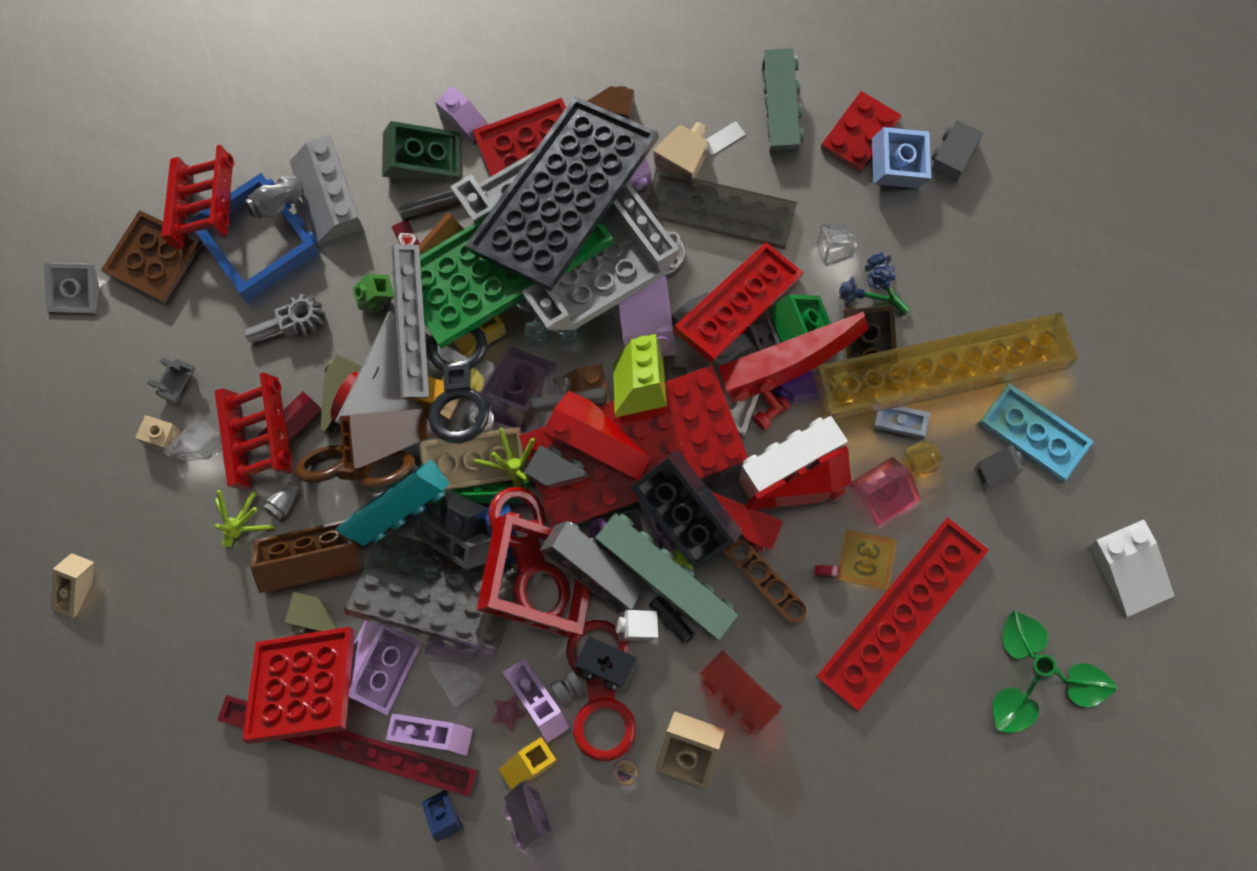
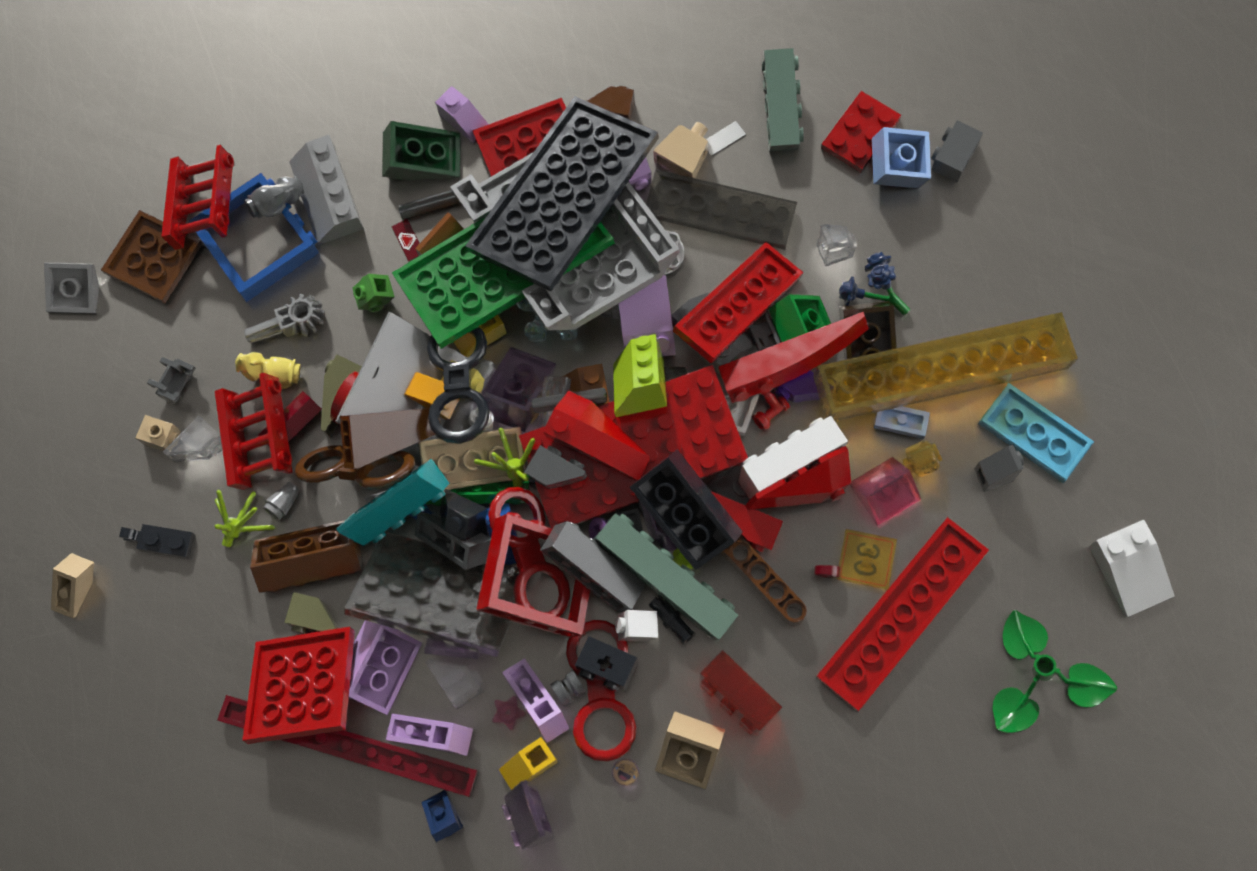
(160, 540): none -> black plate
(254, 363): none -> light yellow animal
(410, 322): light grey plate -> none

